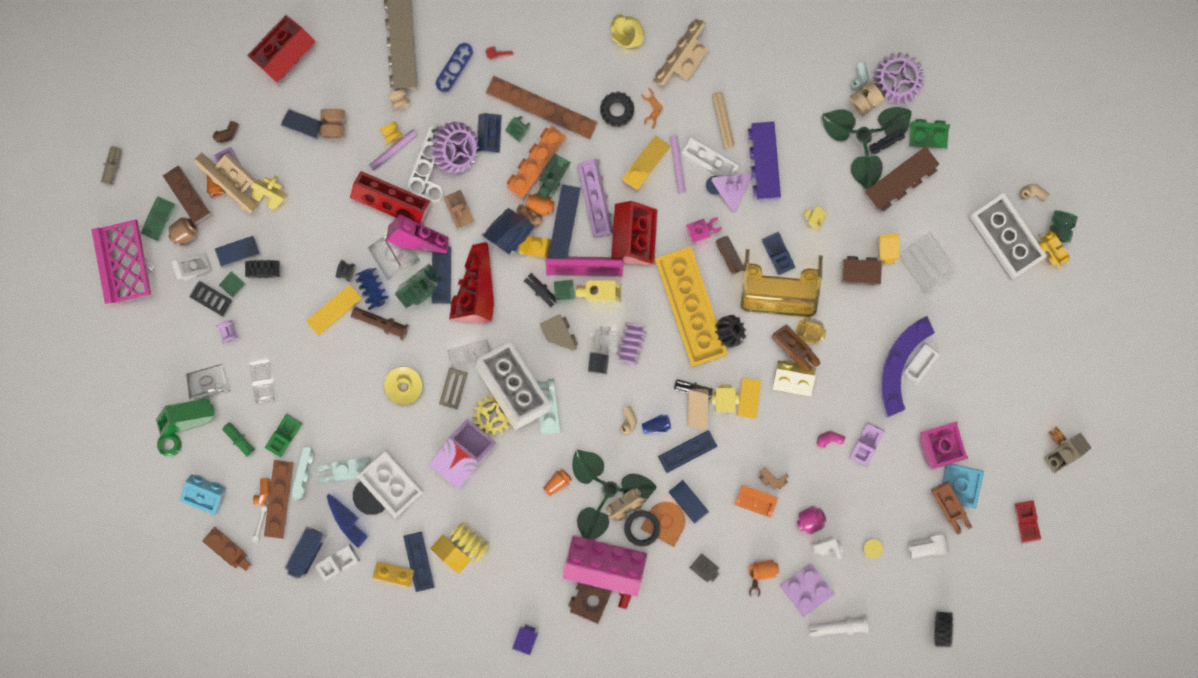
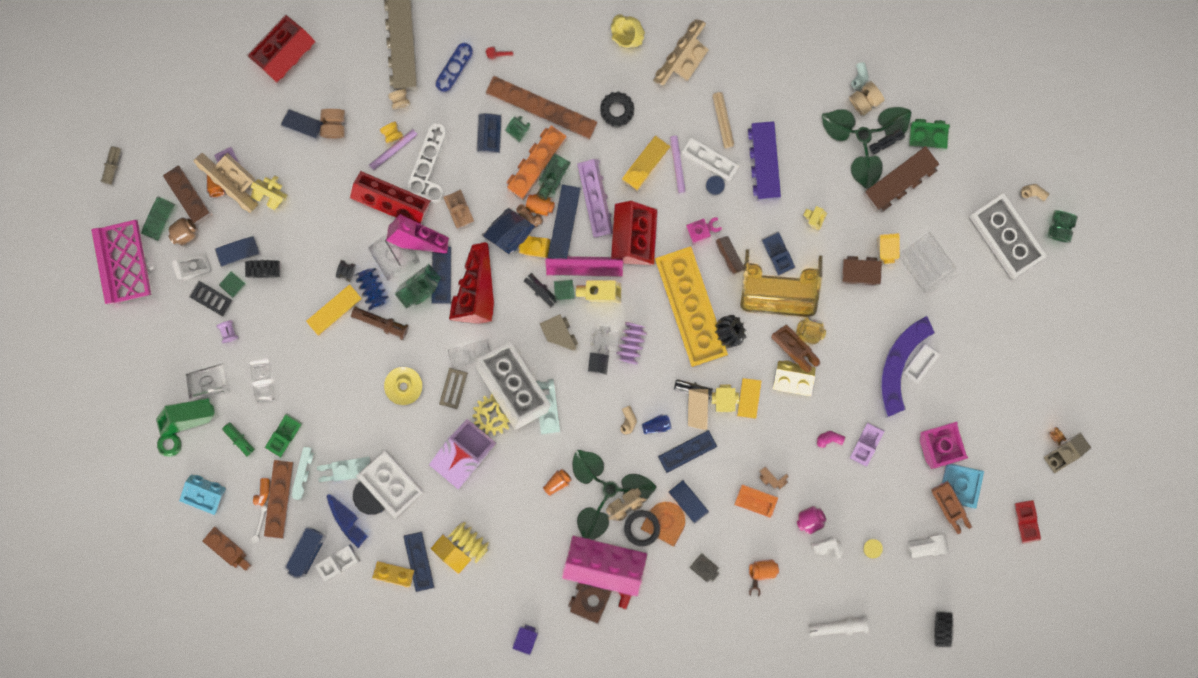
(226, 135): reddish brown arm -> none
(463, 142): lavender gear -> none
(657, 108): clear orange arm -> none
(732, 188): lavender piece -> none
(807, 590): lavender plate -> none
(907, 80): lavender gear -> none
(1057, 255): yellow hinge -> none

